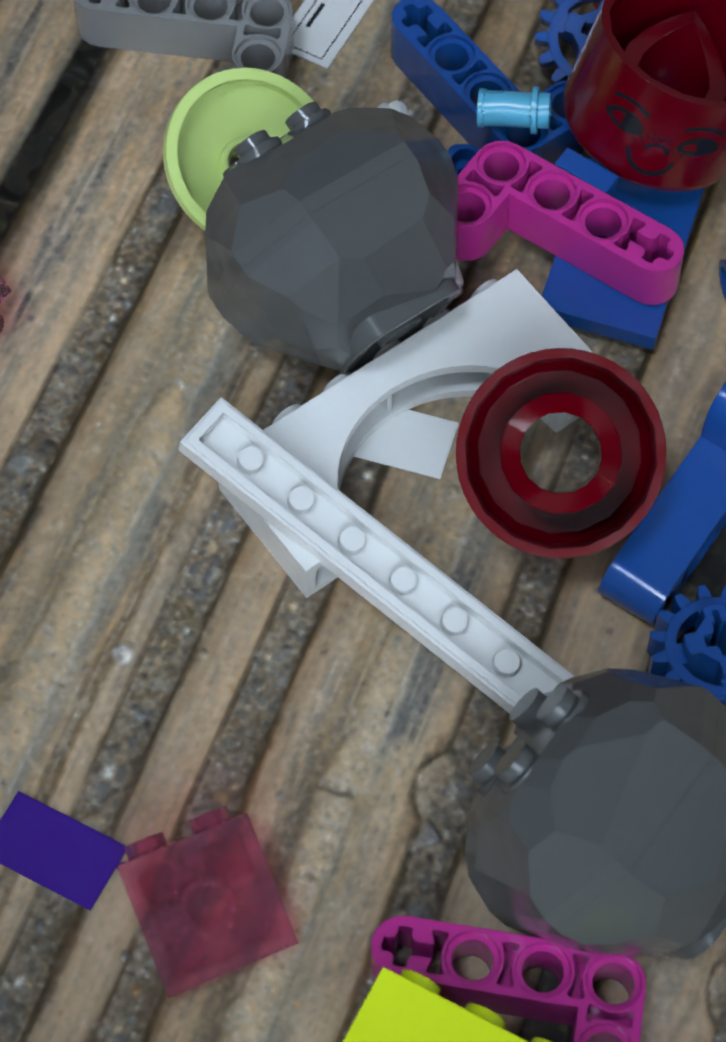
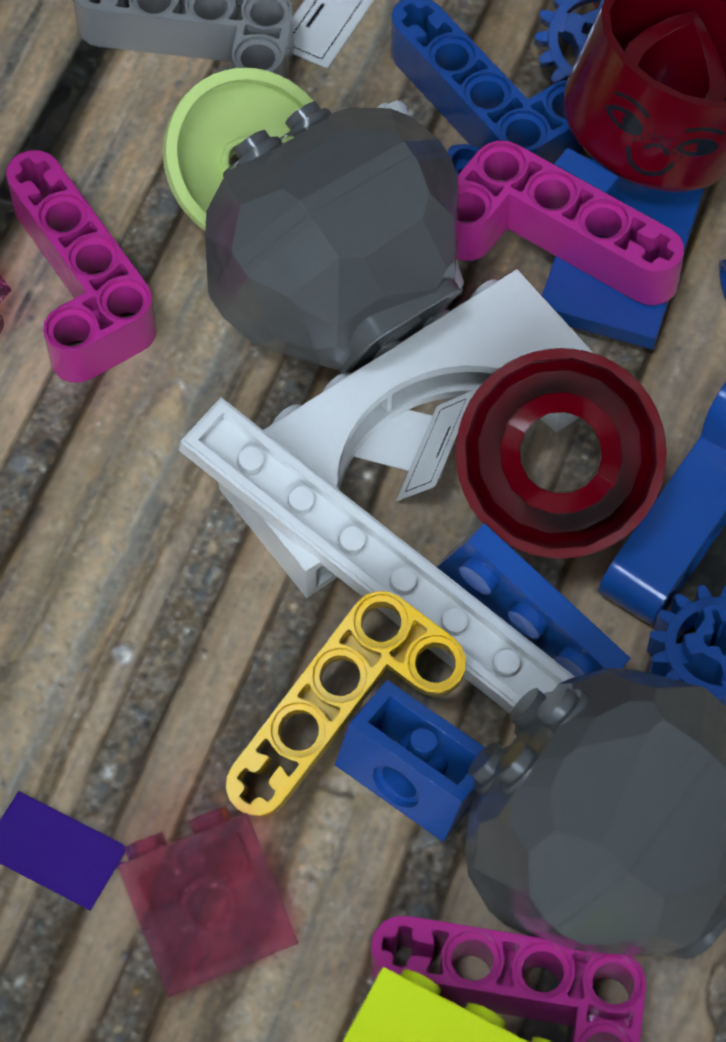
(73, 255): none -> dark pink beam
(333, 711): none -> yellow beam
(411, 759): none -> blue brick
(435, 446): none -> white sticker
(514, 109): medium azure pin -> none
(529, 603): none -> blue wing

